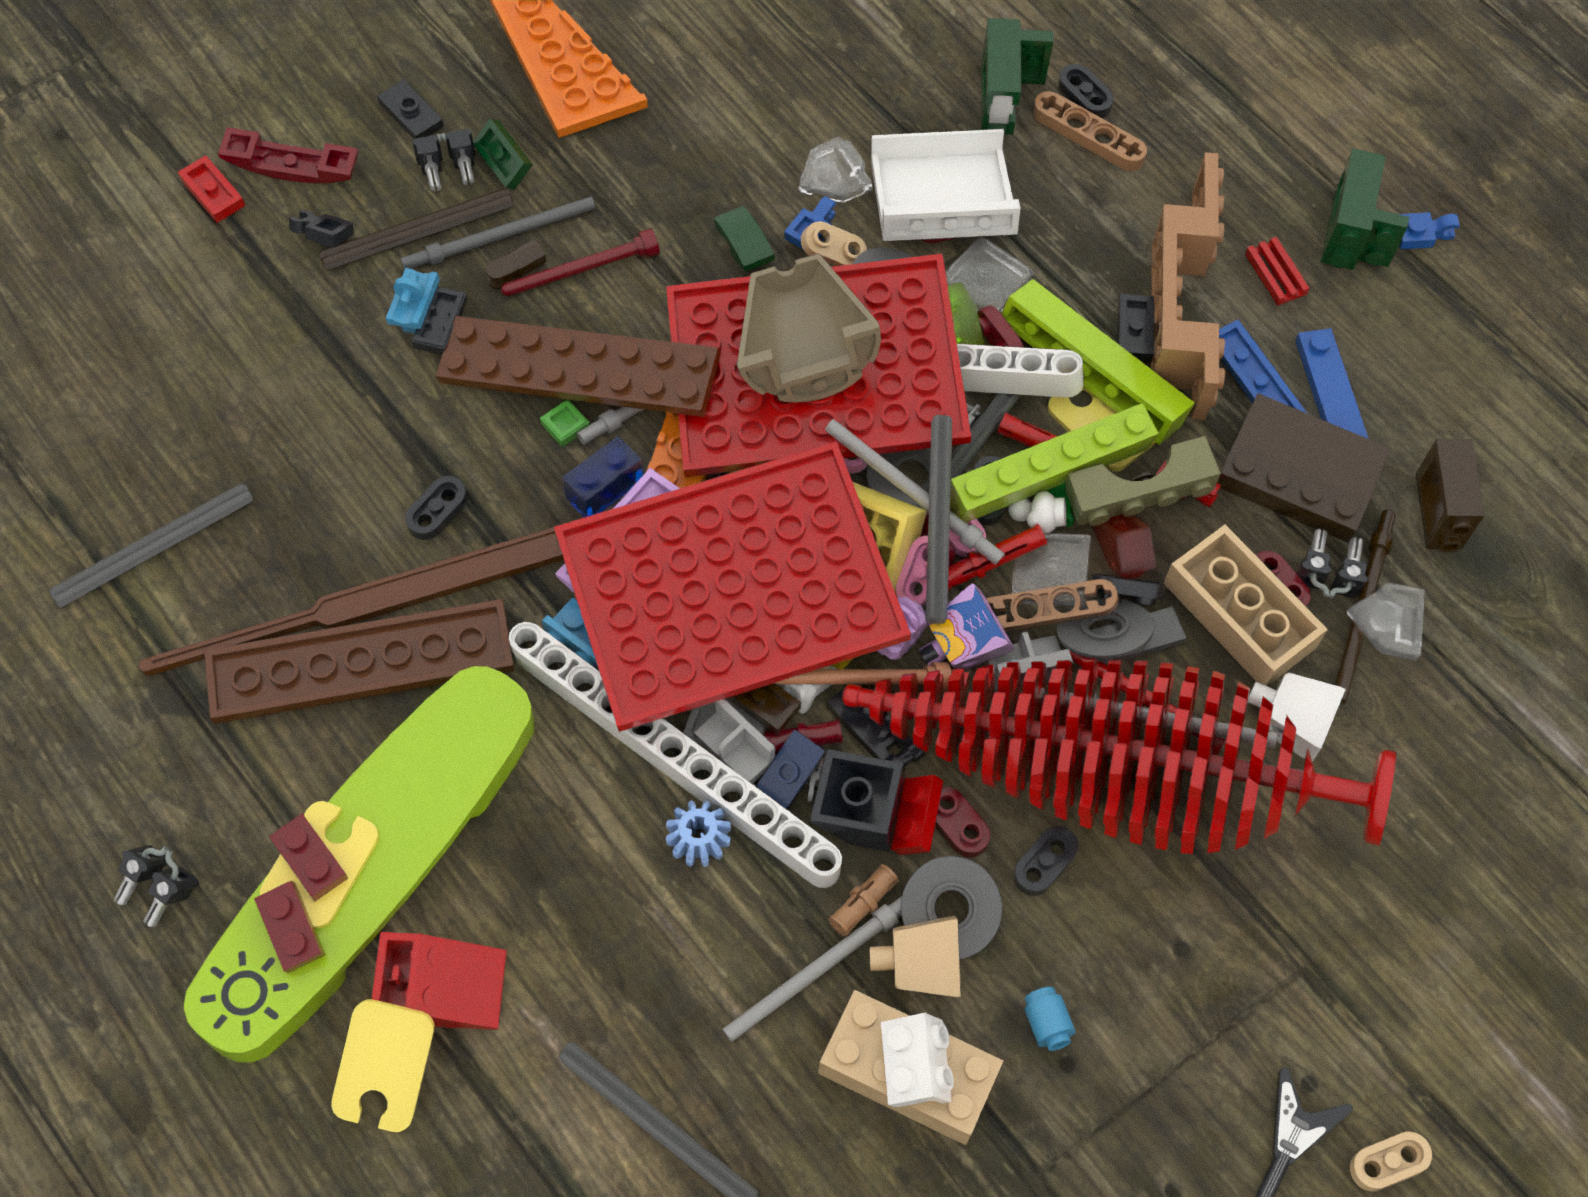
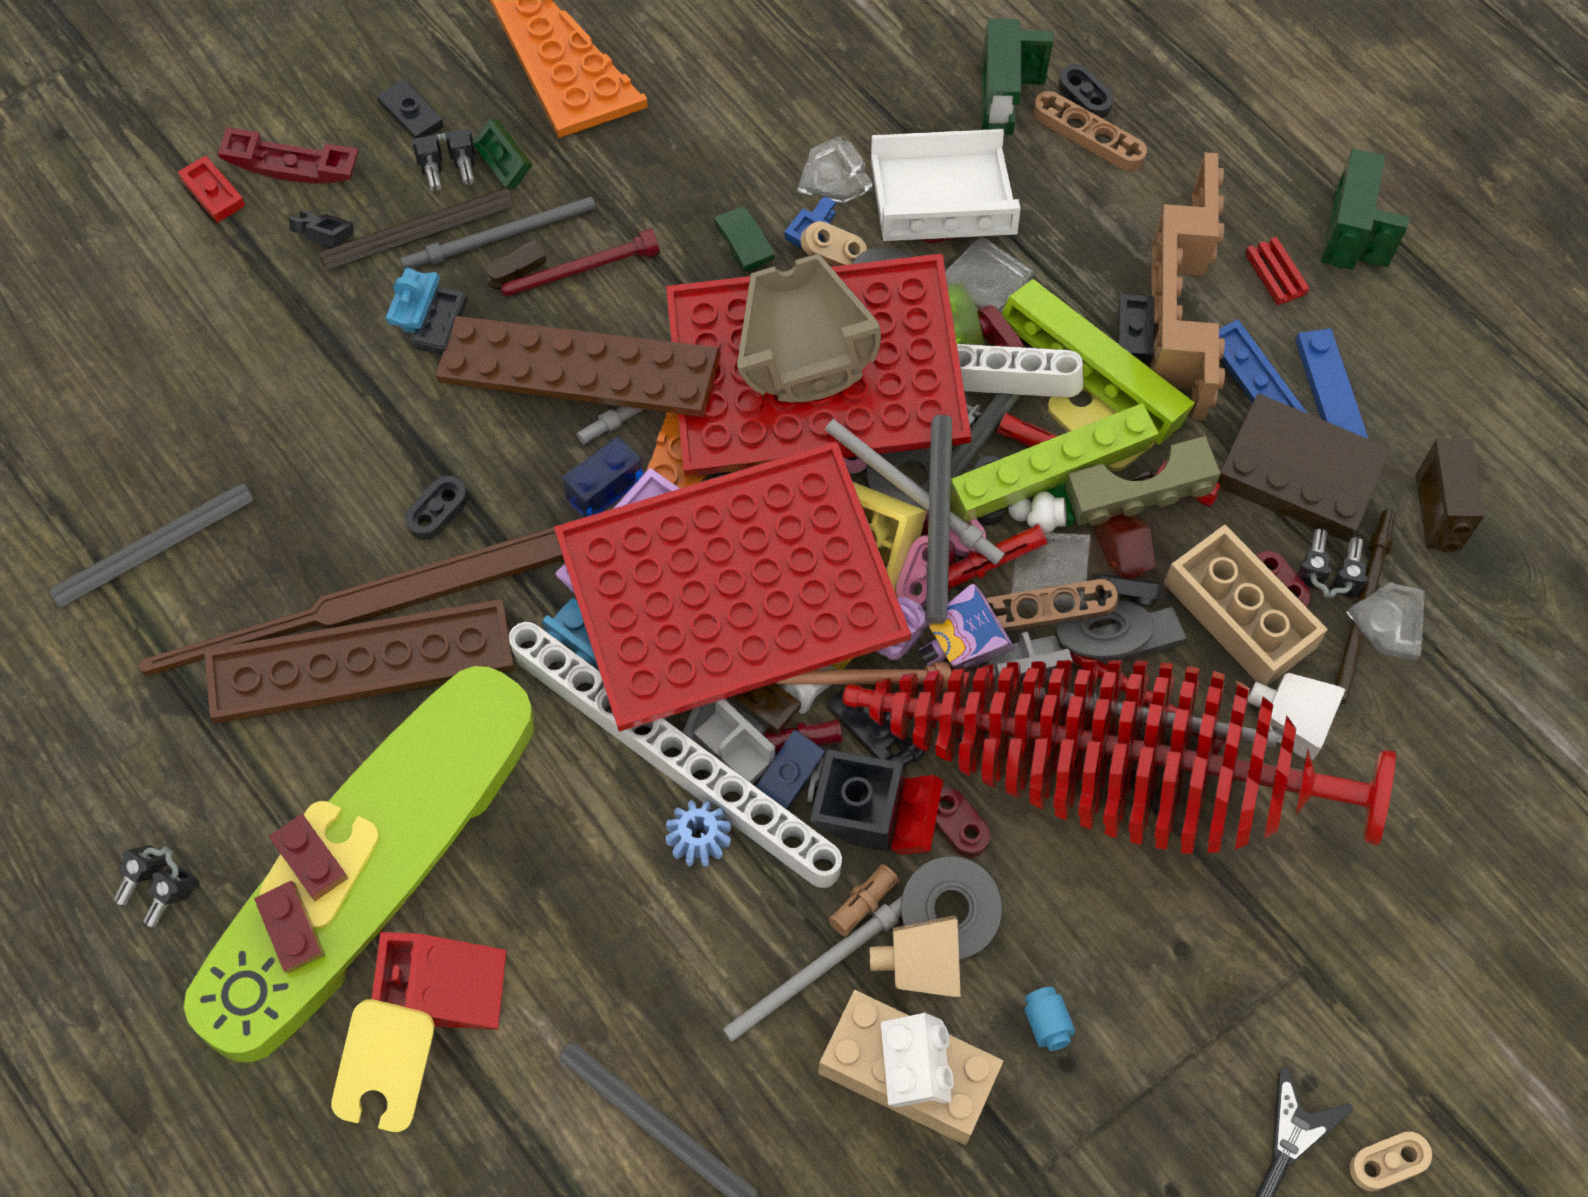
(564, 422): bright green tile -> none
(1044, 862): black plate -> none
(1424, 231): blue plate -> none

